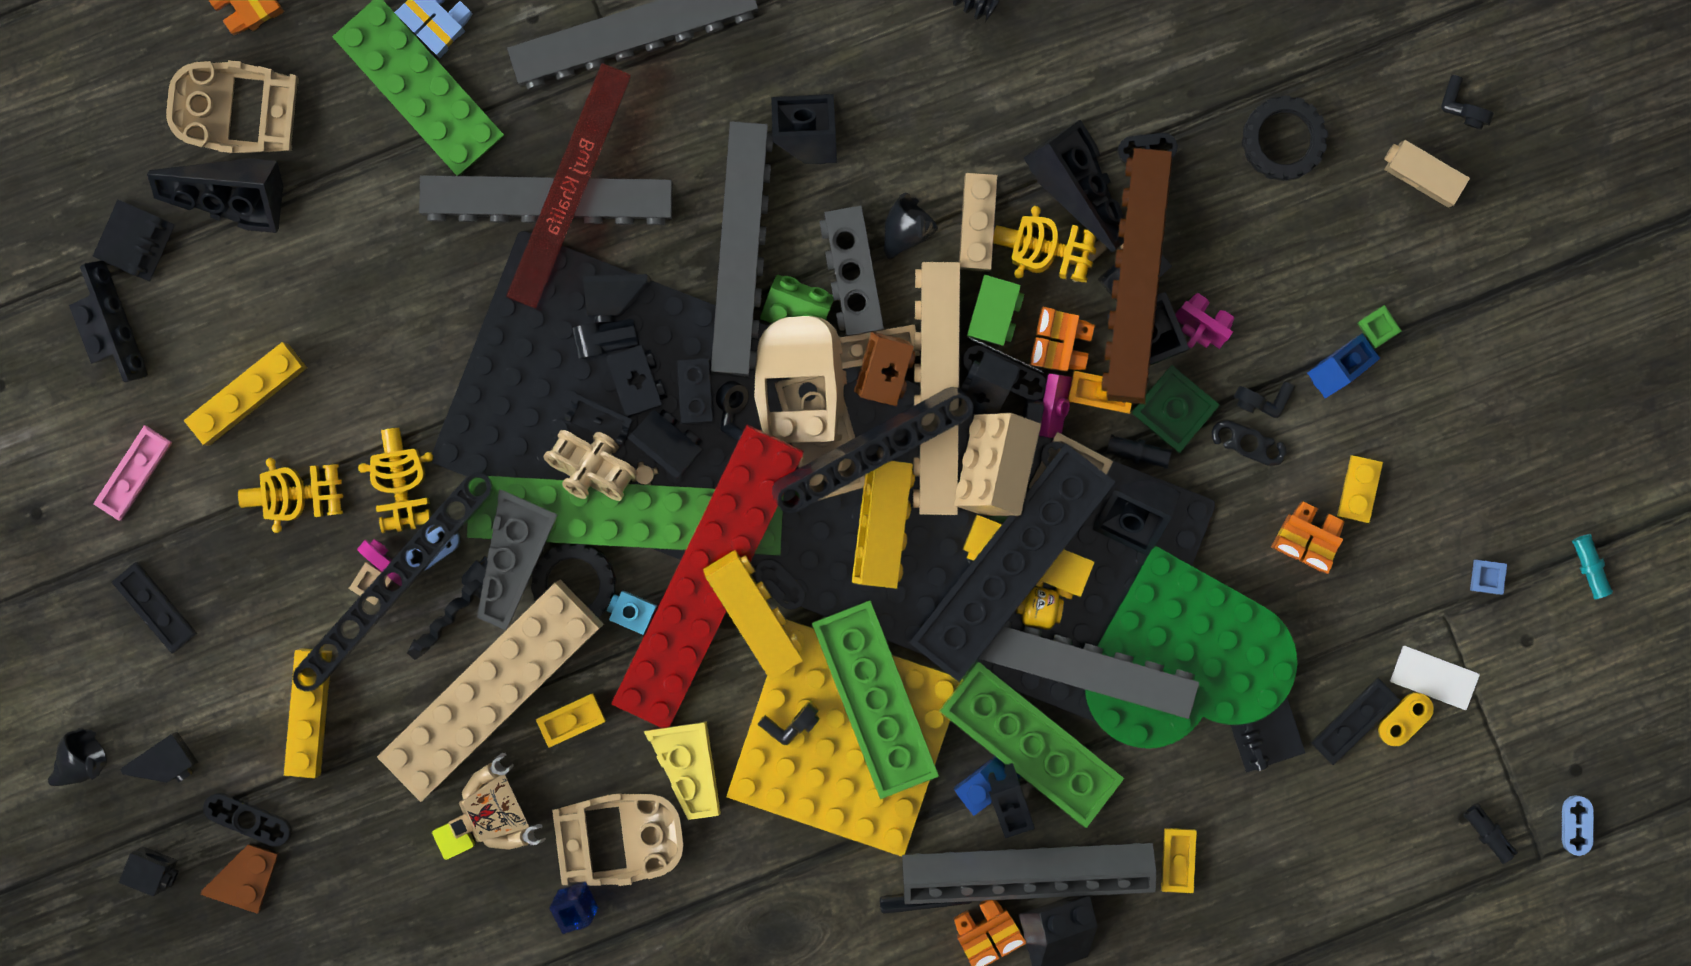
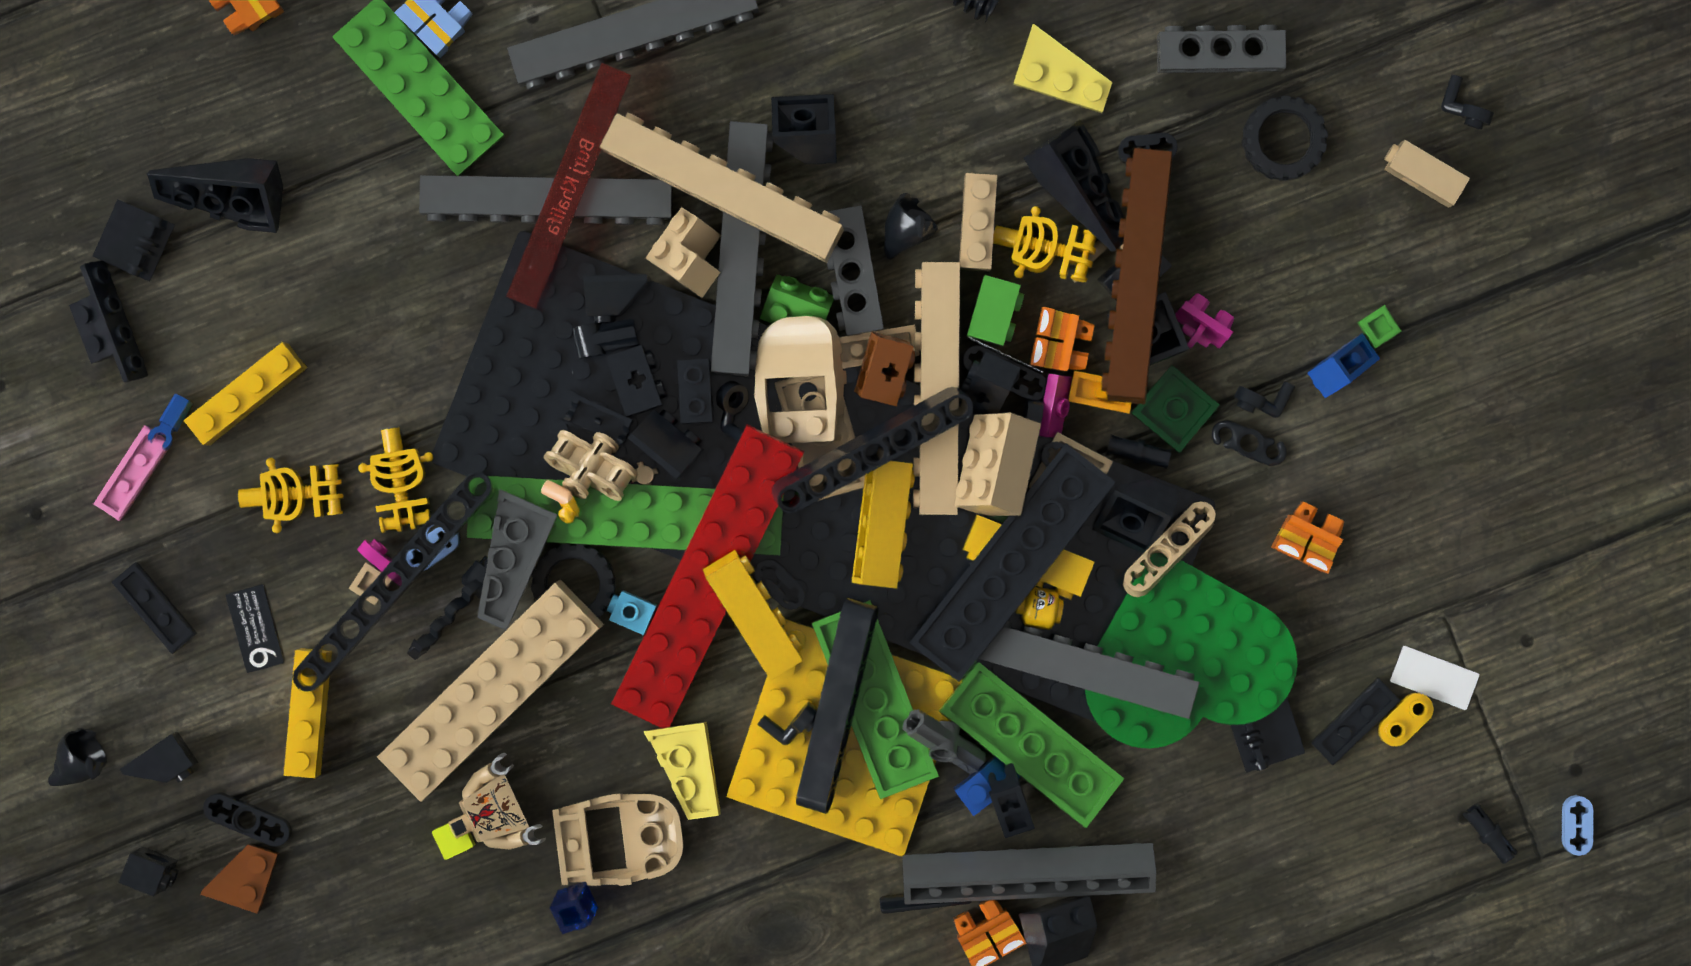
(171, 420): none -> blue bar
(203, 101): tan slope -> none
(254, 628): none -> black sticker
(565, 498): none -> arm
(570, 720): yellow plate -> none
(683, 249): none -> tan brick
(722, 187): none -> tan brick
(837, 705): none -> black beam
(944, 741): none -> dark grey piece
(1060, 74): none -> light yellow wing
(1167, 547): none -> tan beam
(1173, 60): none -> dark grey brick
(1178, 860): yellow plate -> none
(1360, 489): yellow plate -> none
(1488, 577): medium blue plate -> none
(1592, 566): teal pin -> none

